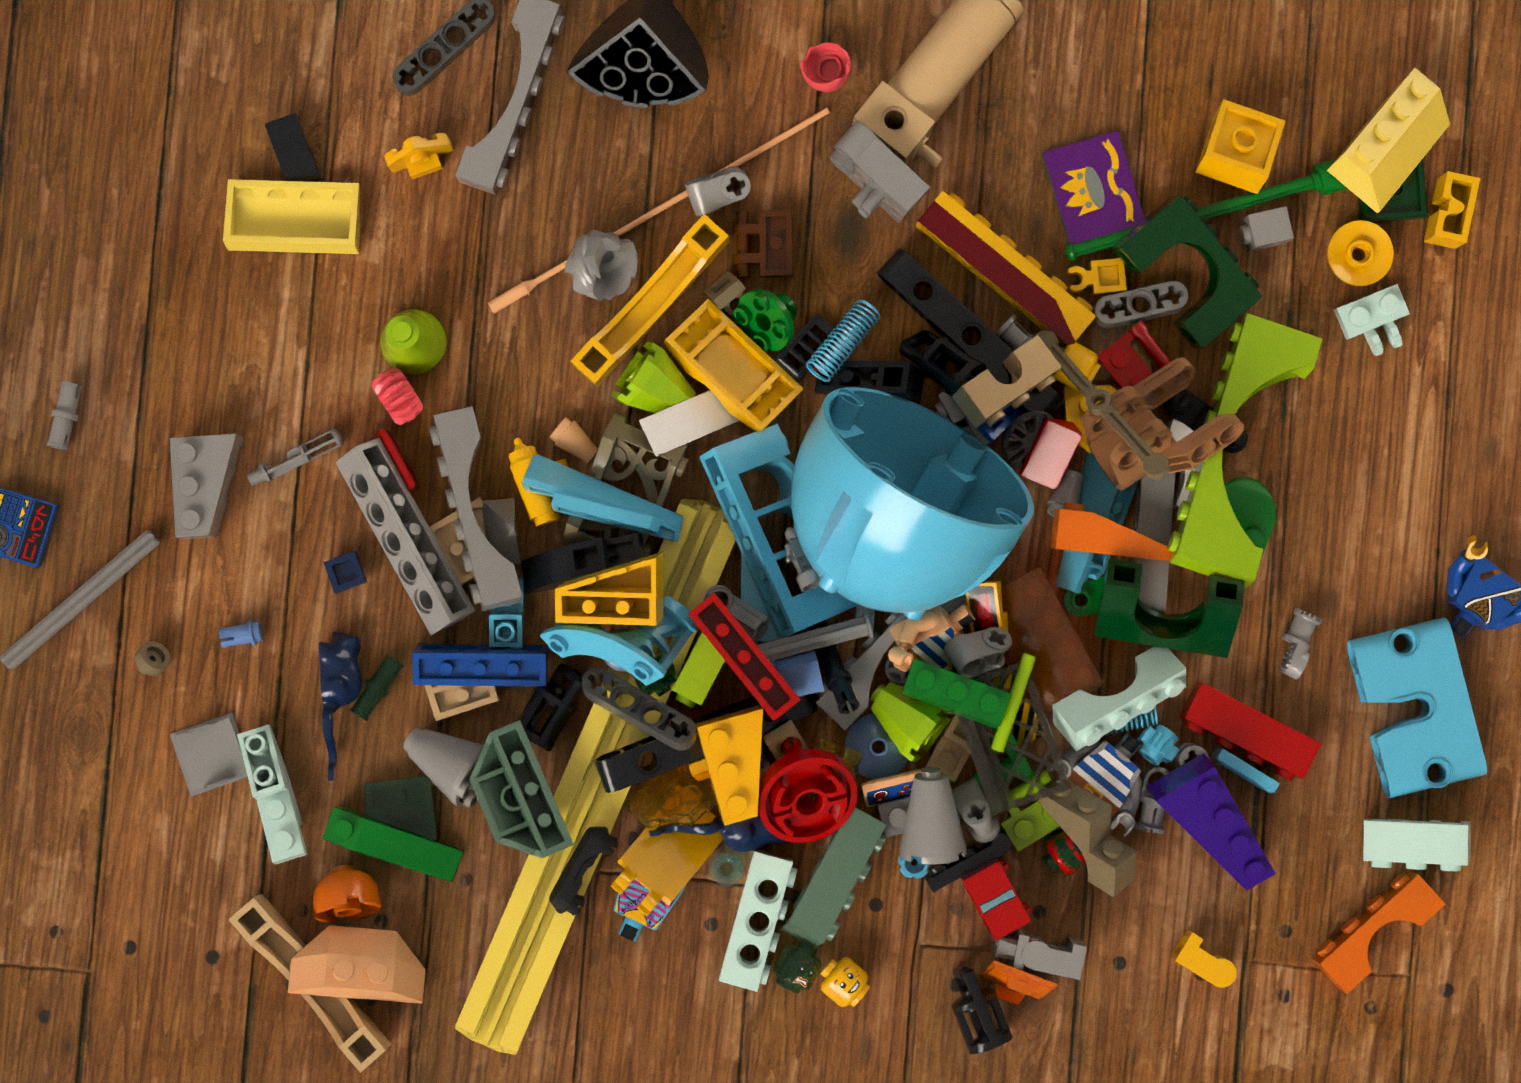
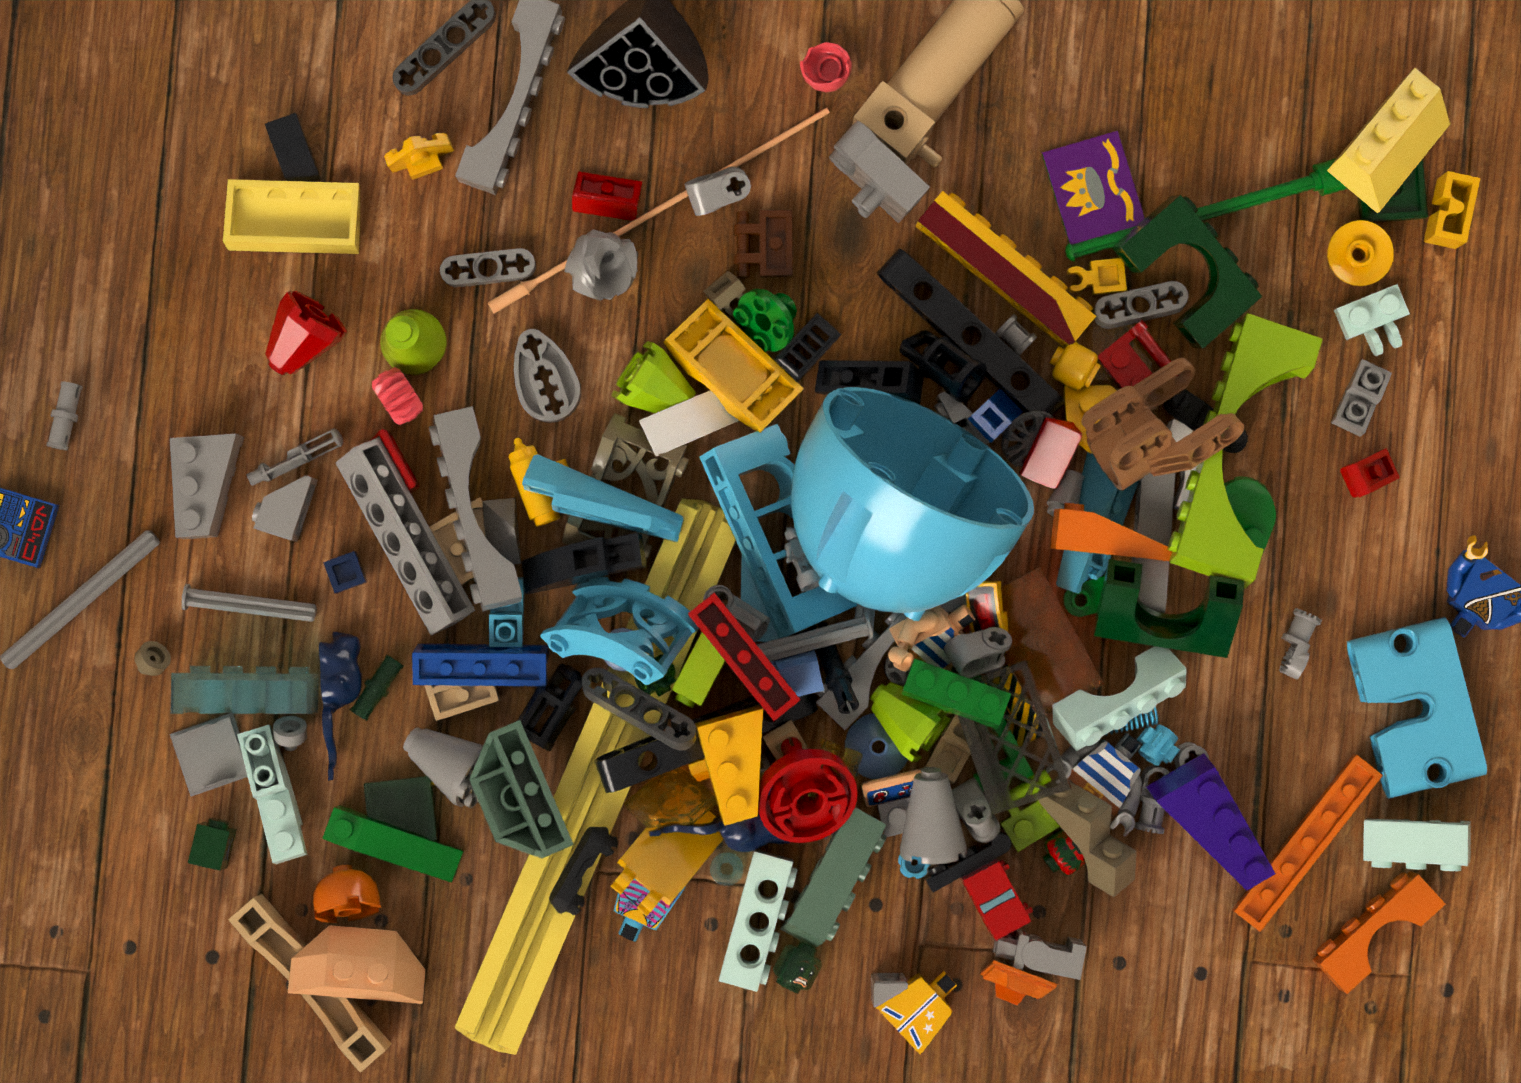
(212, 844): none -> dark green brick
(241, 634): medium blue pin -> none
(244, 692): none -> clear light blue wedge
(247, 604): none -> light grey axle
(285, 509): none -> light grey slope
(290, 732): none -> light grey tile
(301, 333): none -> red cone
(511, 257): none -> light grey beam
(530, 389): none -> light grey piece
(573, 440): light nougat cone -> none
(606, 196): none -> red slope
(616, 595): yellow wedge -> none
(652, 301): yellow arch -> none
(842, 342): medium azure piece -> none
(844, 982): yellow head -> none
(886, 986): none -> light grey slope
(920, 1009): none -> yellow torso
(975, 1003): black piece -> none
(986, 398): tan arch -> none
(1017, 691): lime bar -> none
(1154, 464): dark tan piece -> none
(1212, 968): yellow leg -> none
(1240, 146): yellow container -> none
(1244, 770): medium azure tile -> none
(1249, 730): red brick -> none
(1266, 229): light grey brick -> none
(1308, 841): none -> orange plate
(1361, 398): none -> light grey slope
(1369, 473): none -> red slope

